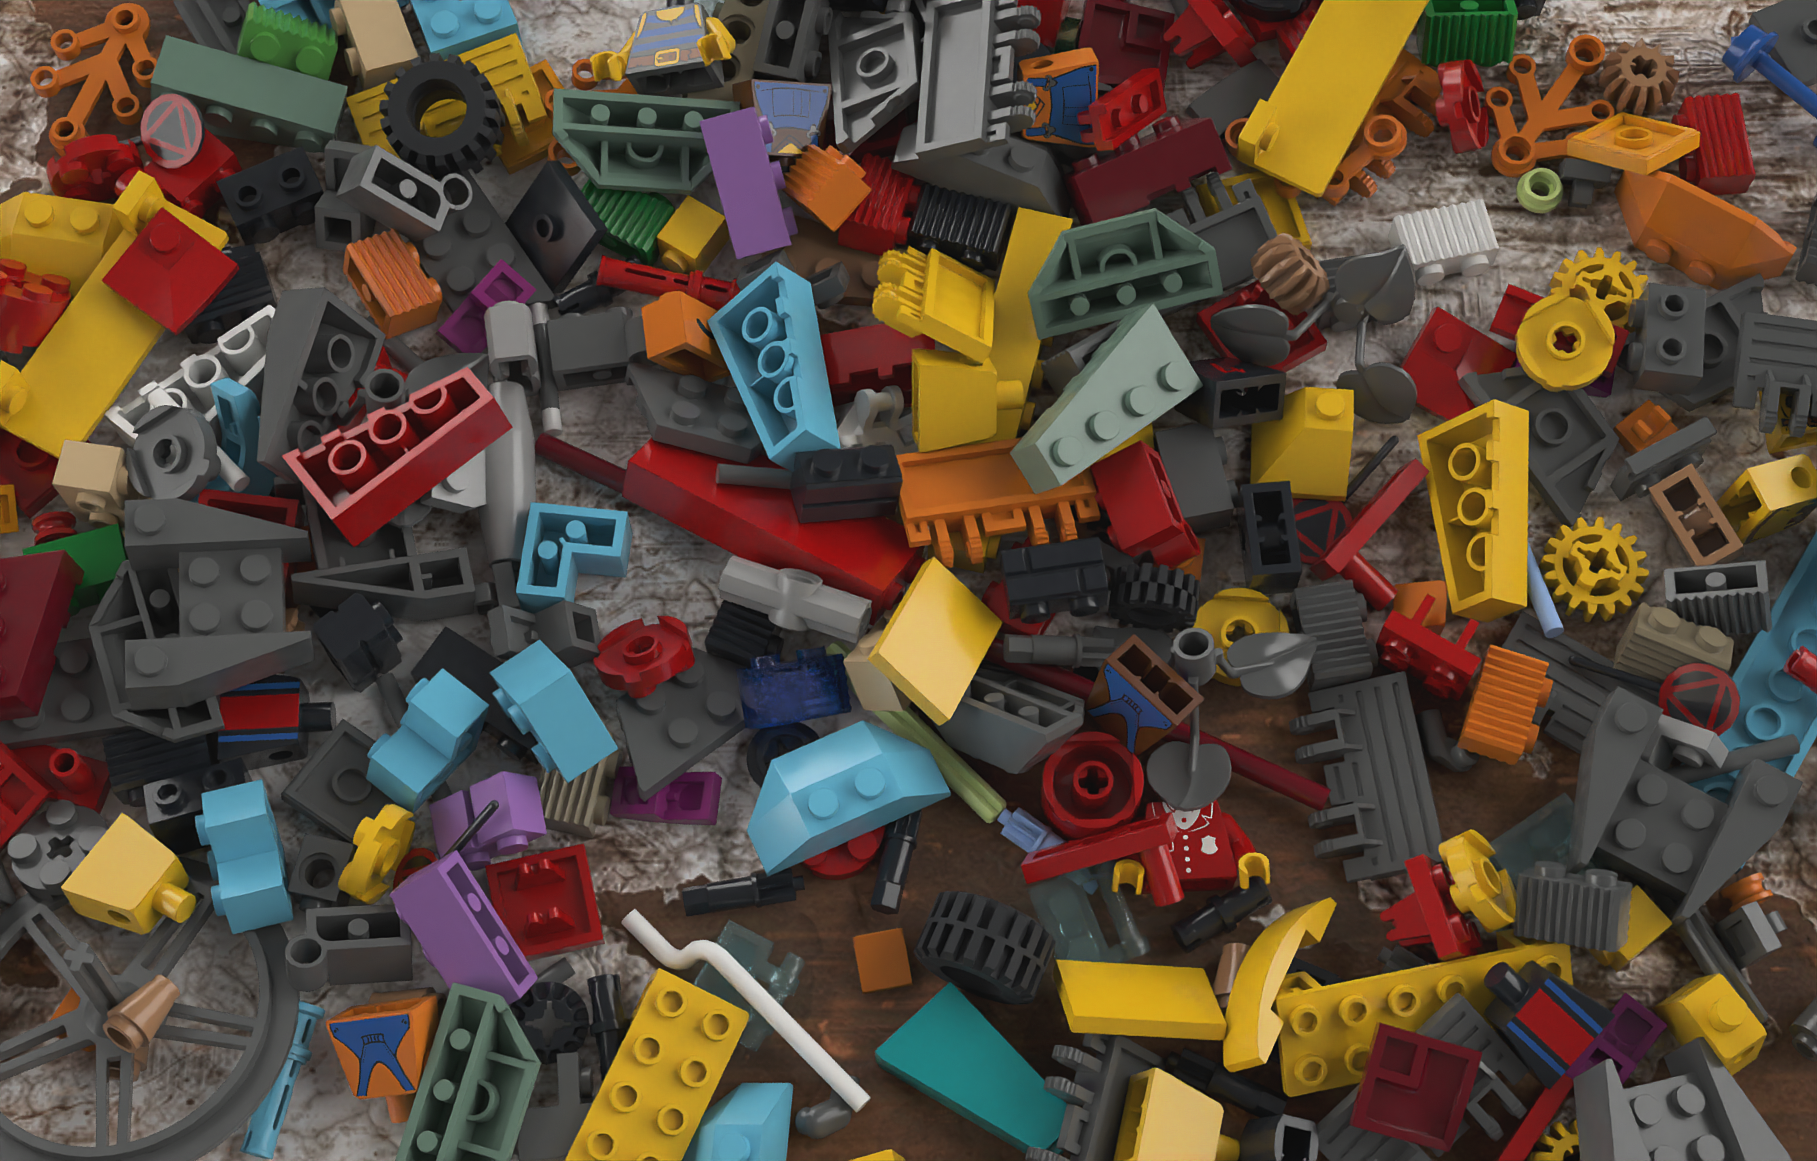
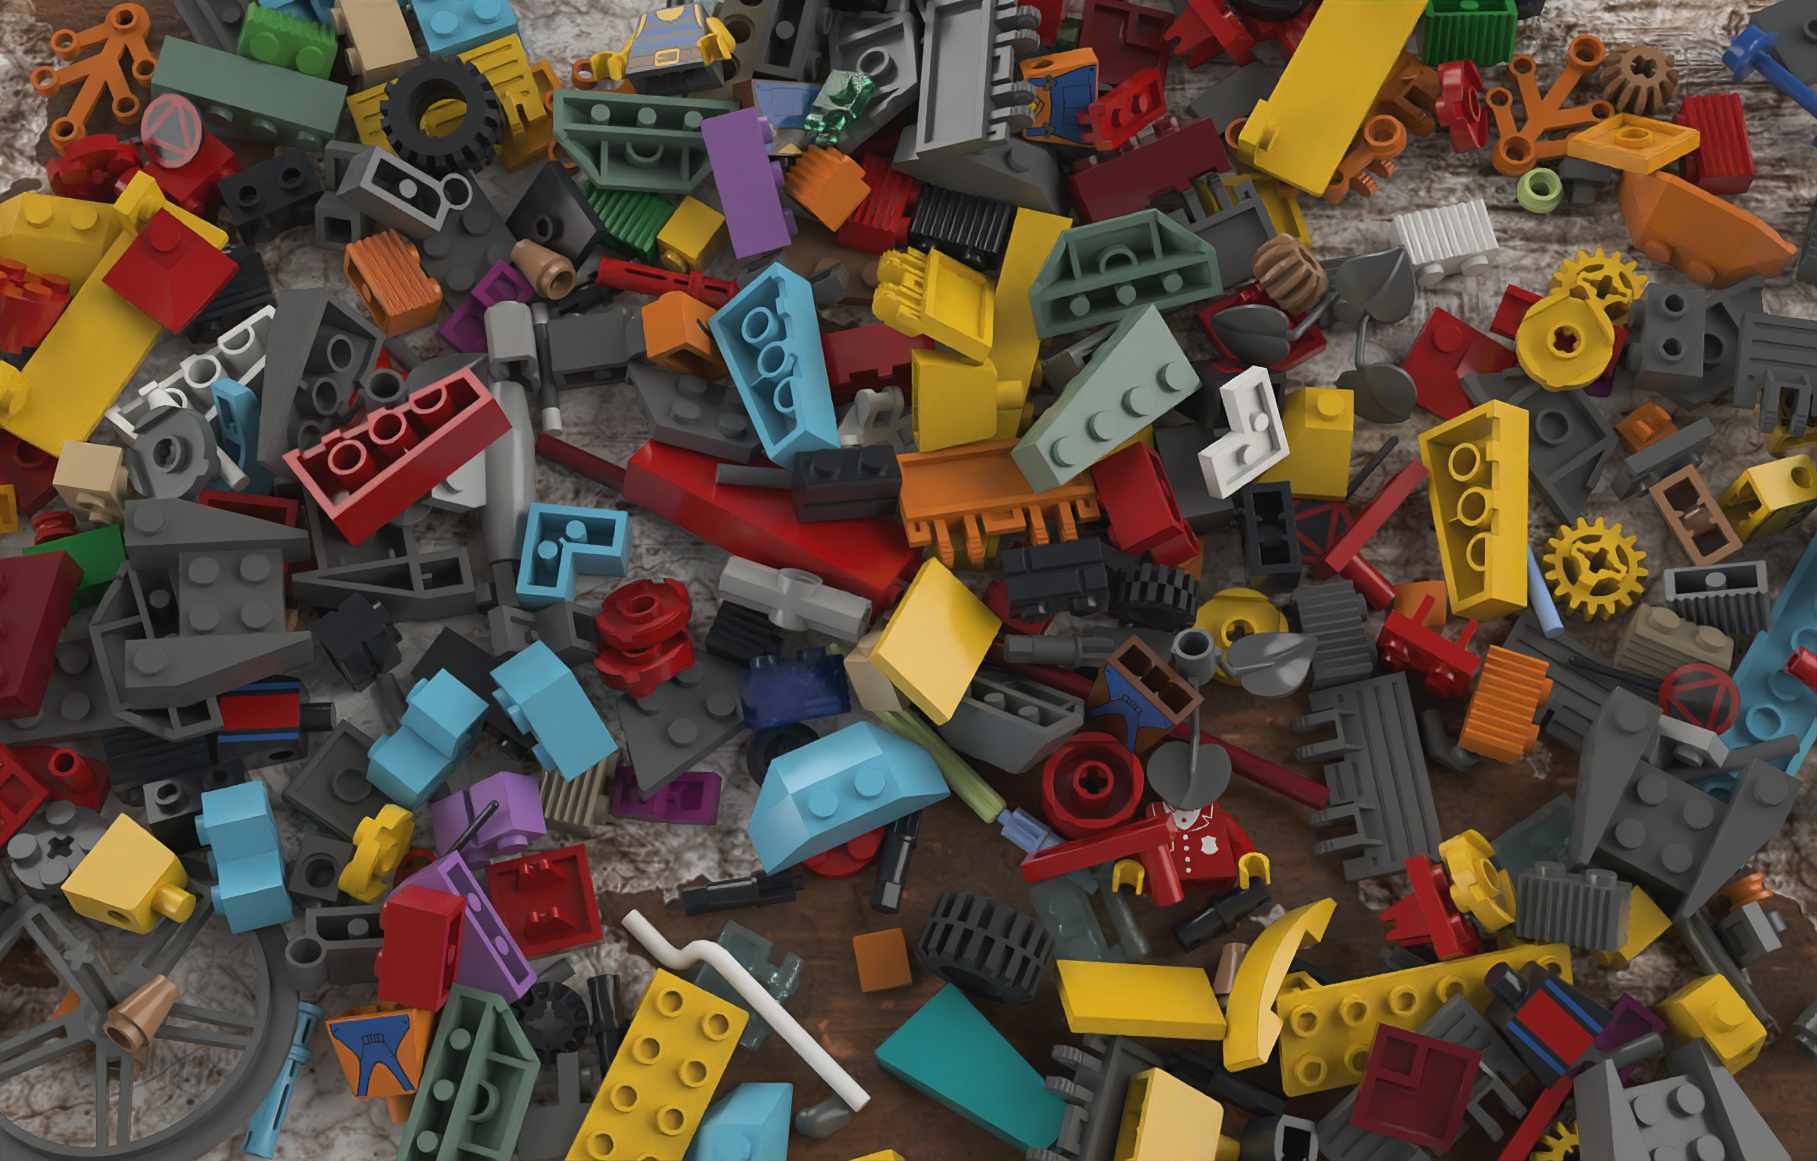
(420, 947): none -> red brick
(545, 270): none -> medium nougat cone
(643, 614): none -> red tile
(839, 101): none -> clear green plate
(1254, 439): none -> white plate
(1624, 1054): none -> dark grey bar

